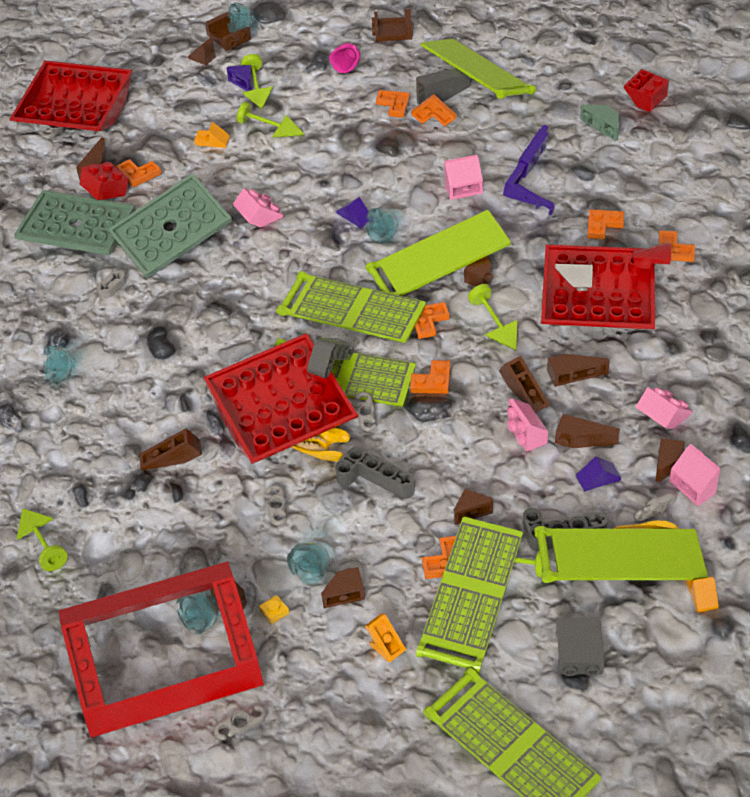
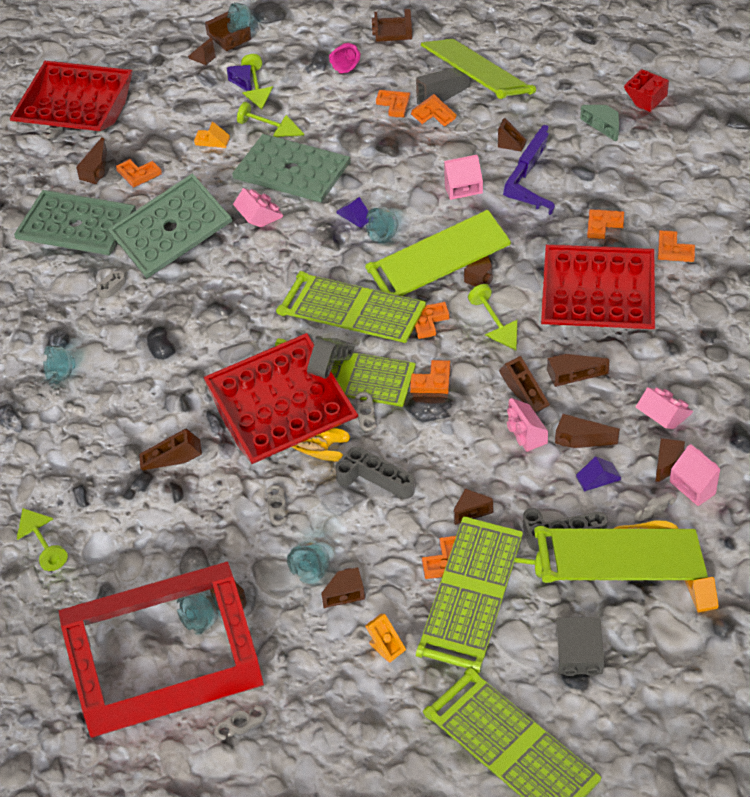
(104, 181): red brick -> none
(274, 609): yellow plate -> none
(312, 177): none -> sand green plate
(510, 137): none -> reddish brown slope
(576, 275): slope -> none
(653, 255): red slope -> none

